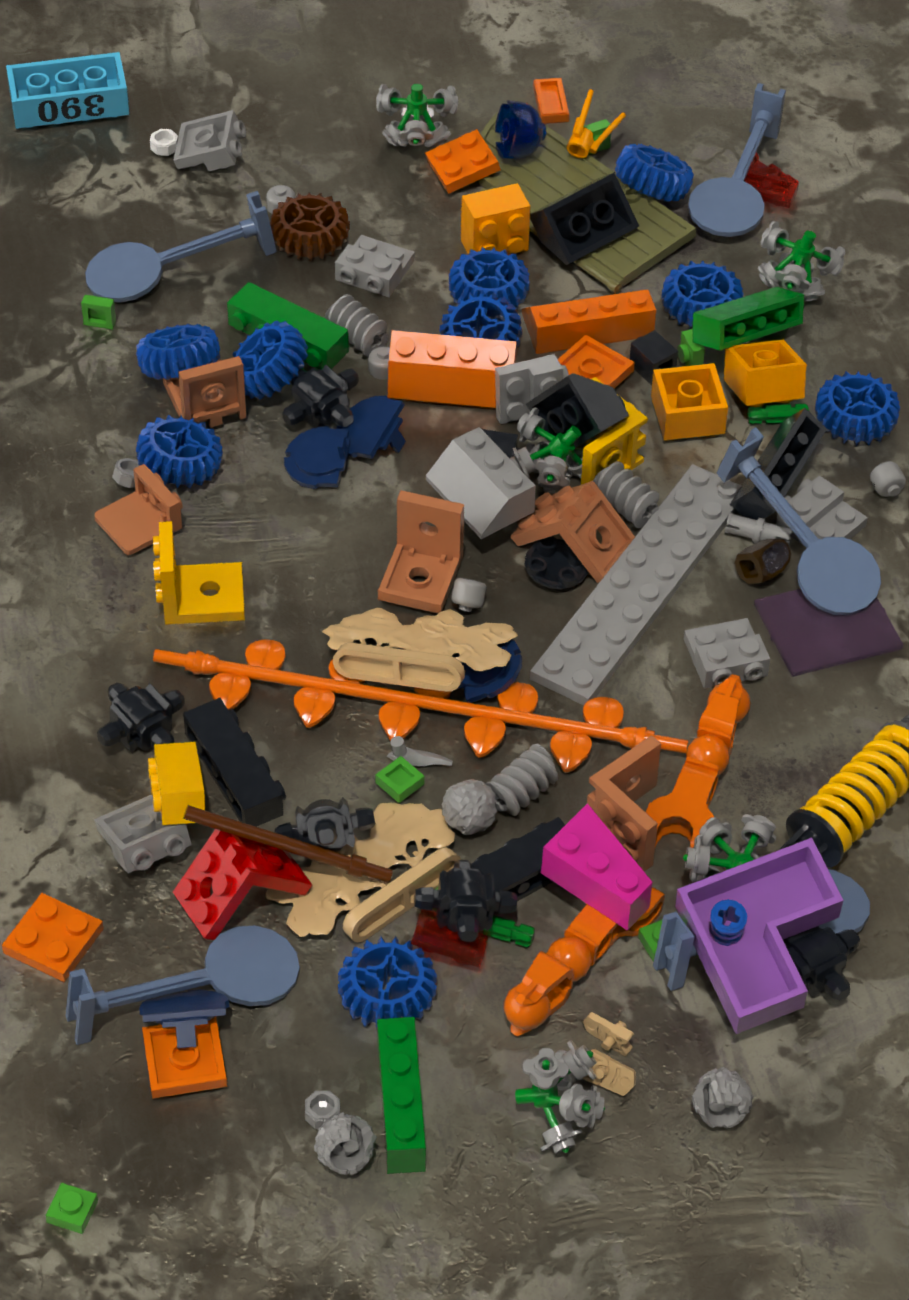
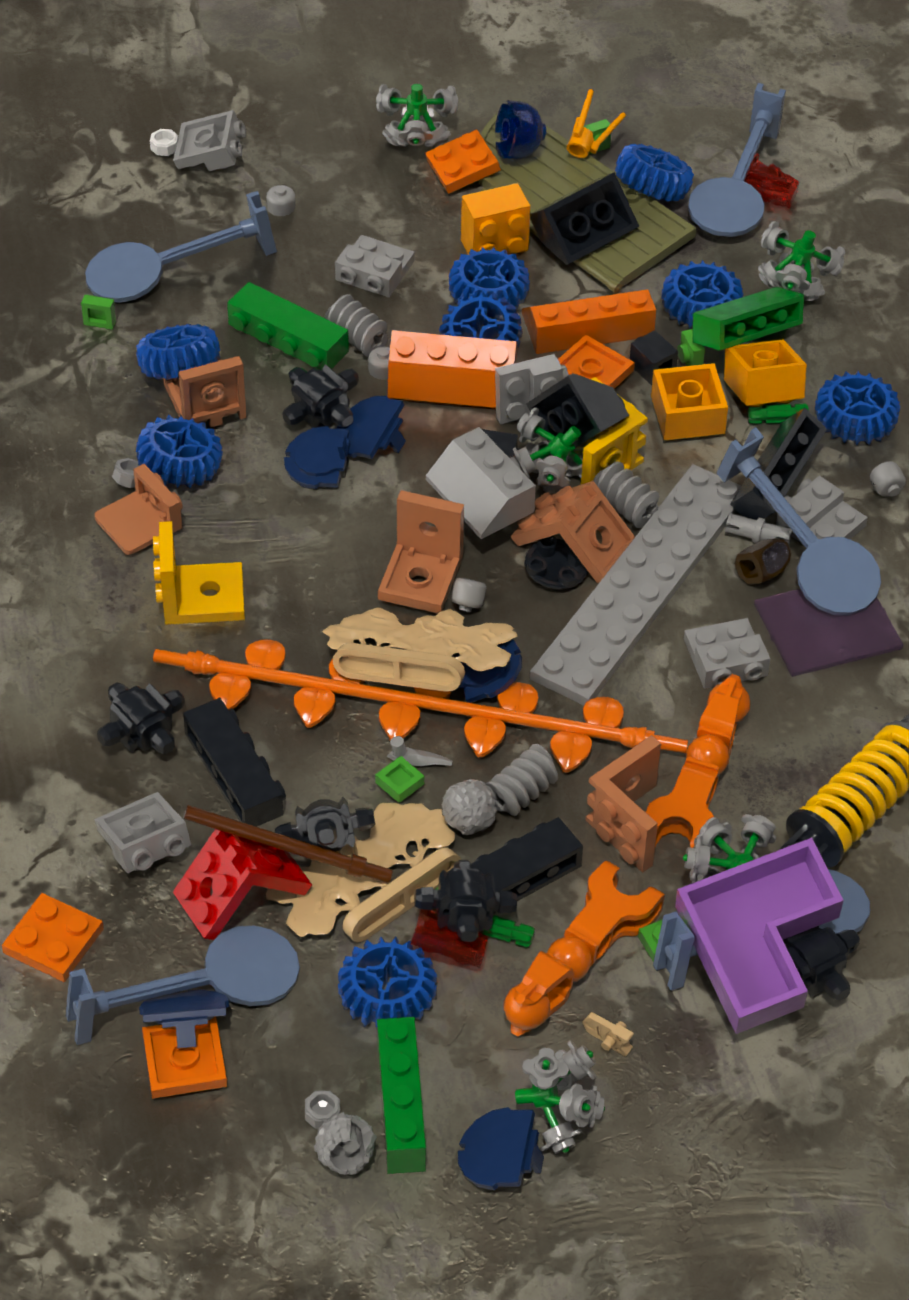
(67, 90): medium azure brick -> none
(71, 1208): bright green plate -> none
(175, 781): yellow brick -> none
(271, 358): blue gear -> none
(310, 226): reddish brown gear -> none
(500, 1149): none -> dark blue piece
(551, 100): orange tile -> none
(597, 869): dark pink wedge -> none
(612, 1074): tan piece -> none
(722, 1098): light grey piece -> none
(727, 911): blue bush -> none

